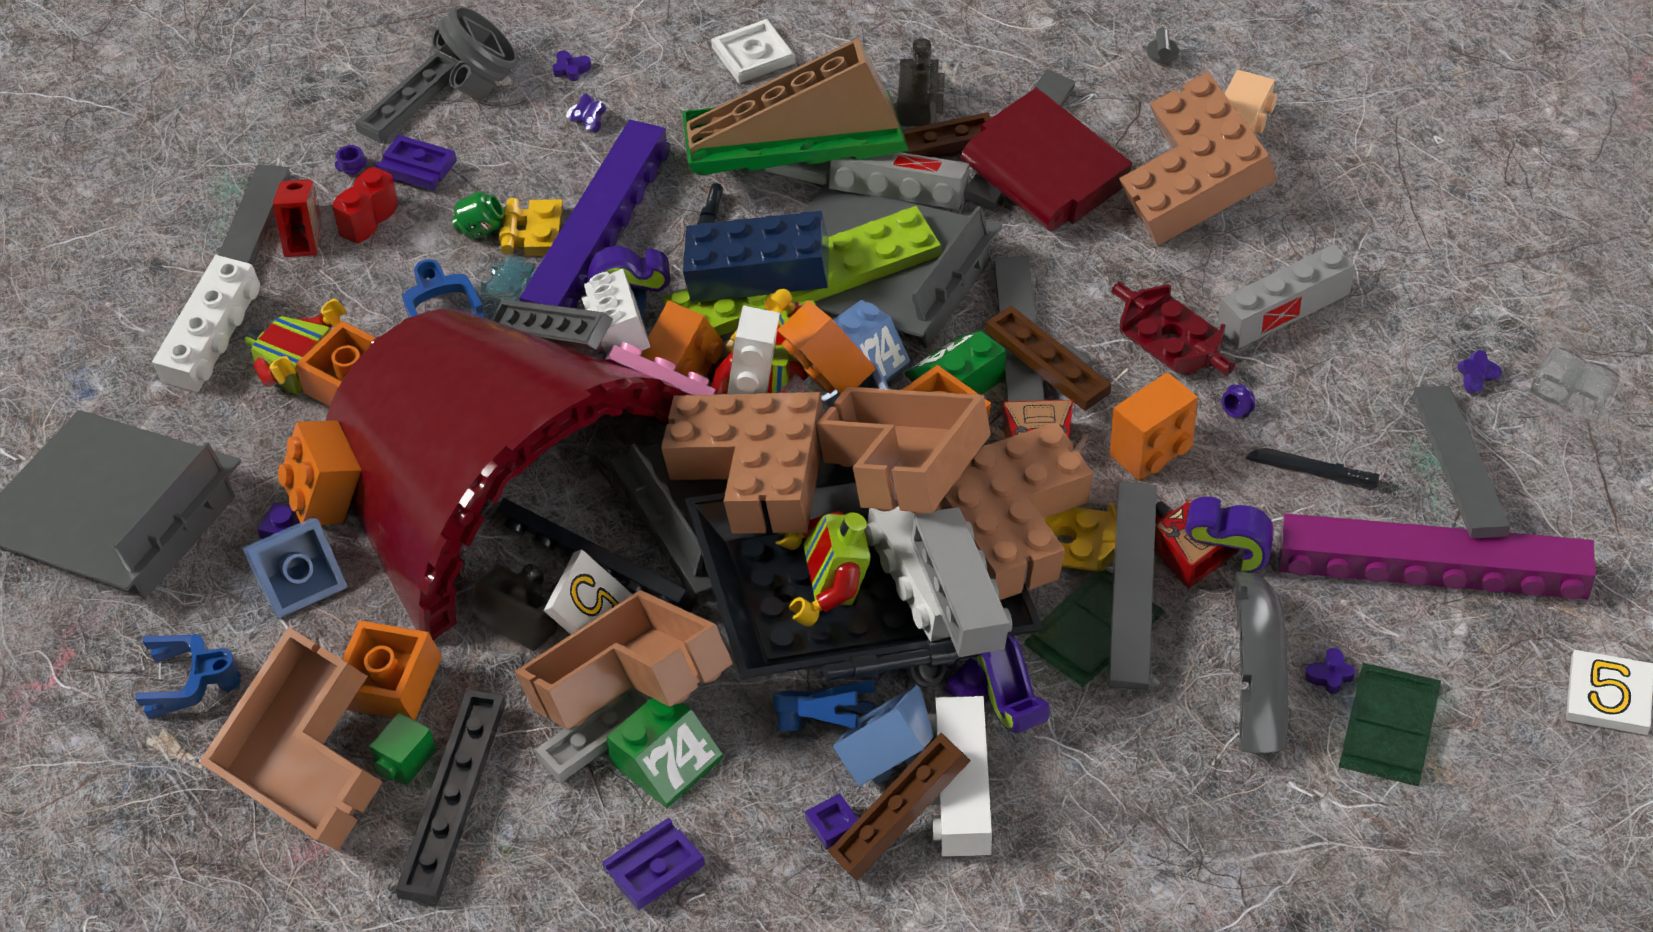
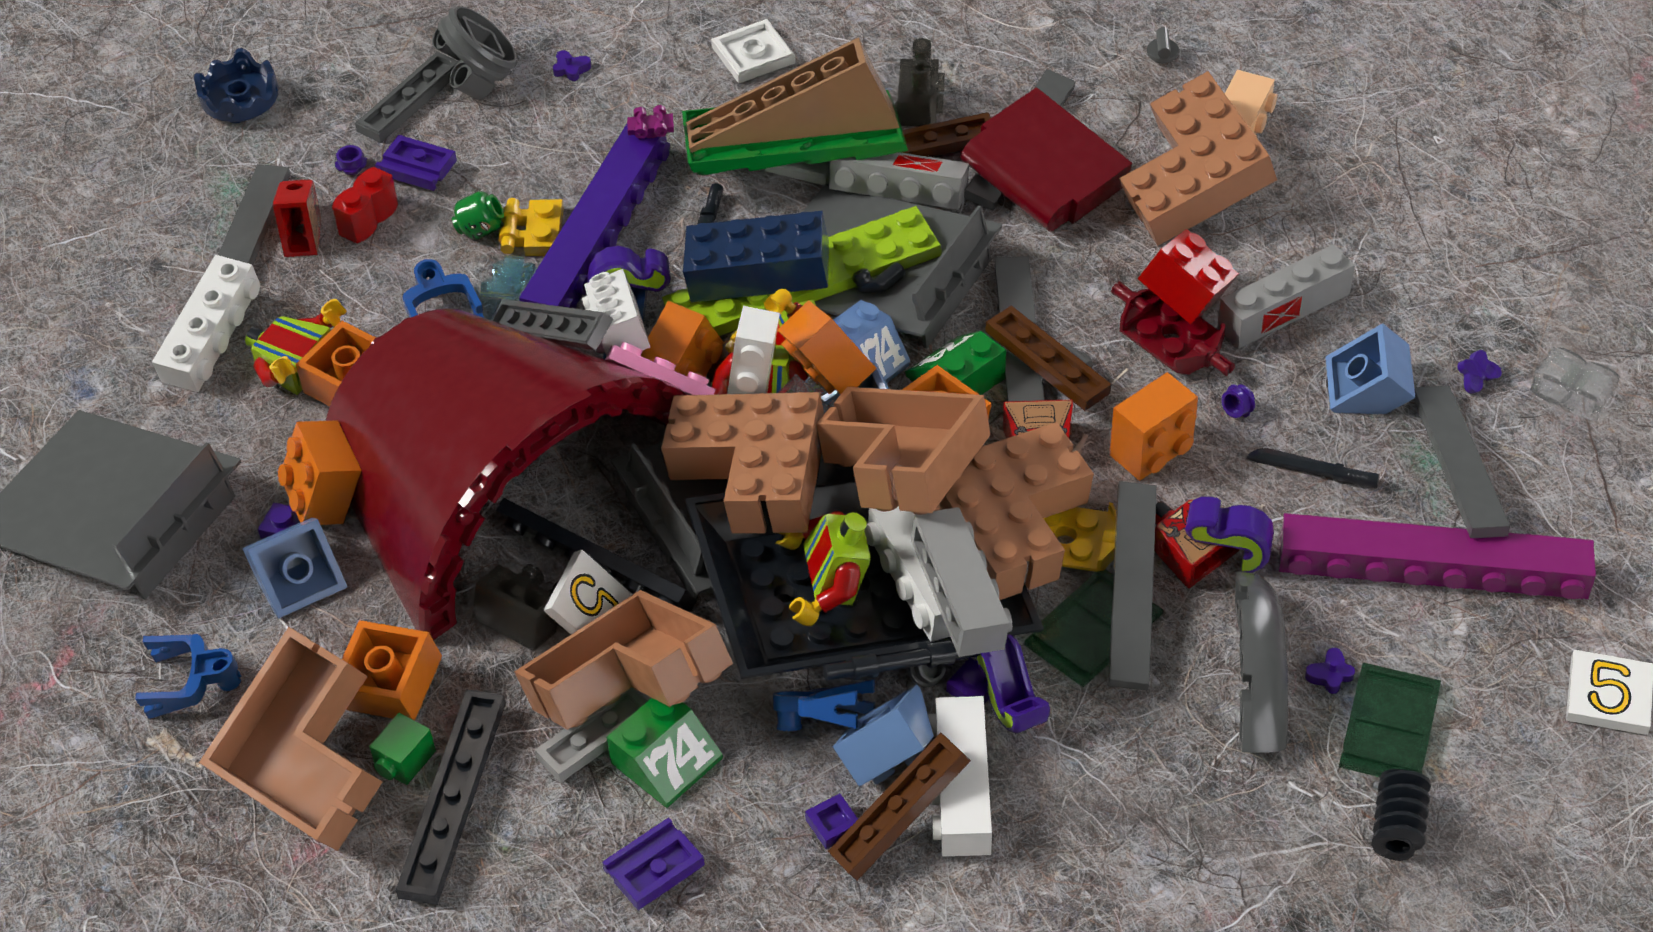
(243, 74): none -> dark blue plate
(587, 111): dark purple piece -> none
(650, 125): none -> magenta piece
(878, 283): none -> black arm
(1188, 275): none -> red brick
(1370, 374): none -> medium blue slope
(1400, 814): none -> black piece

